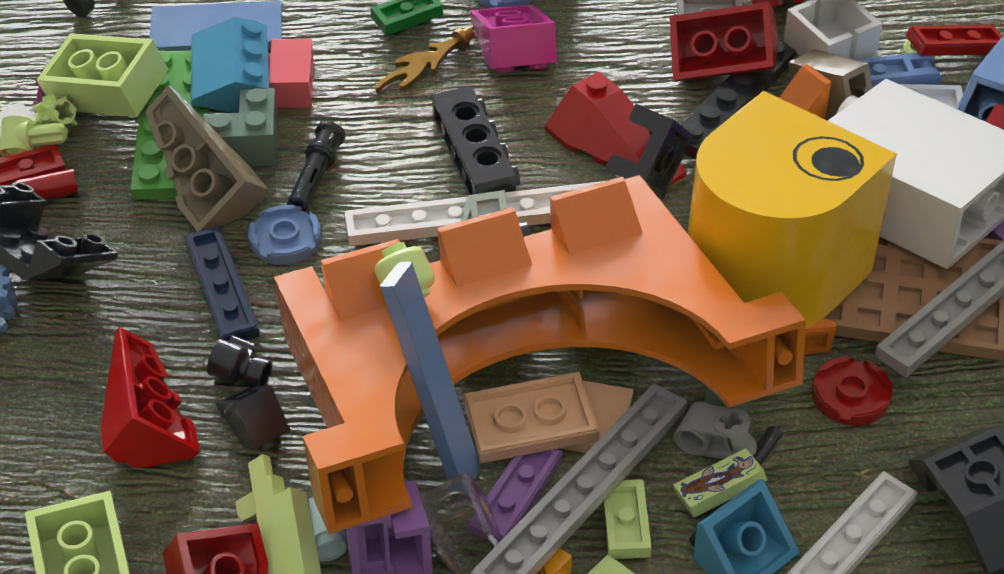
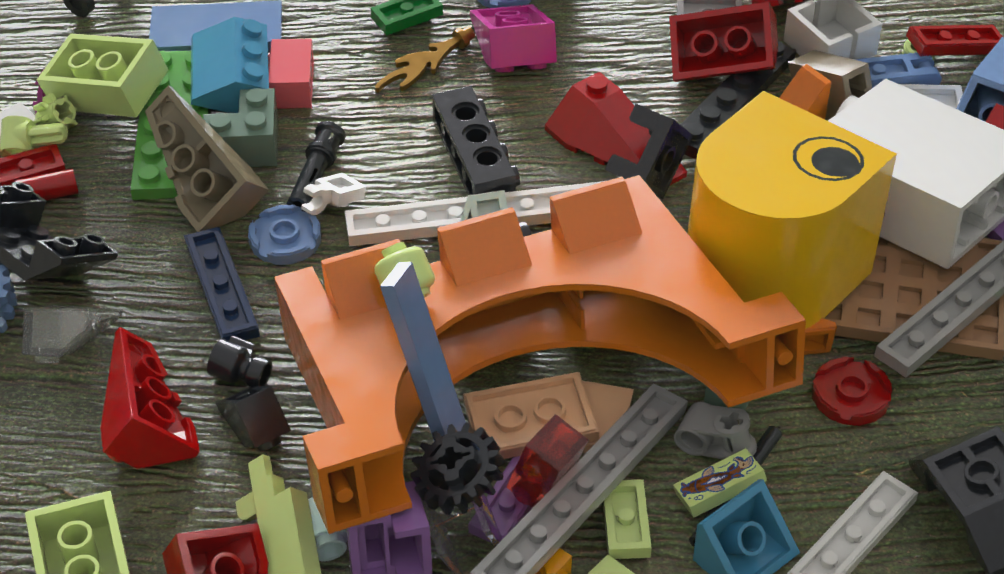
(62, 329): none -> clear slope
(336, 190): none -> white plate
(457, 468): none -> black gear
(546, 460): none -> clear red brick

